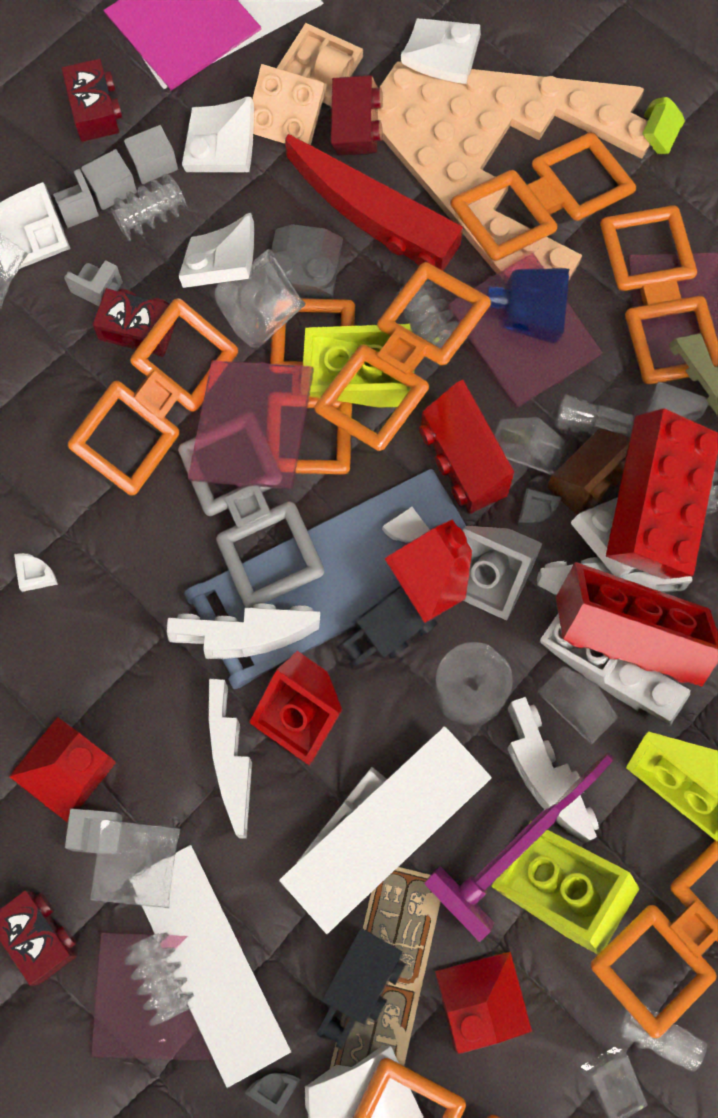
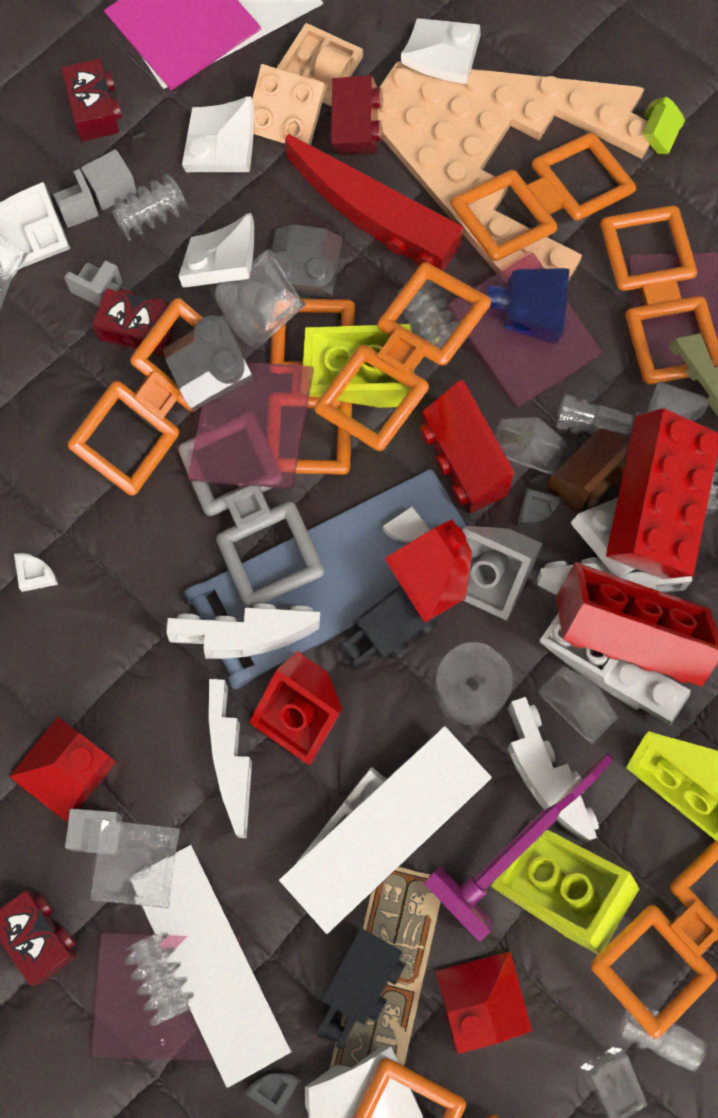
(151, 154): light grey panel -> none
(207, 362): none -> flat silver slope

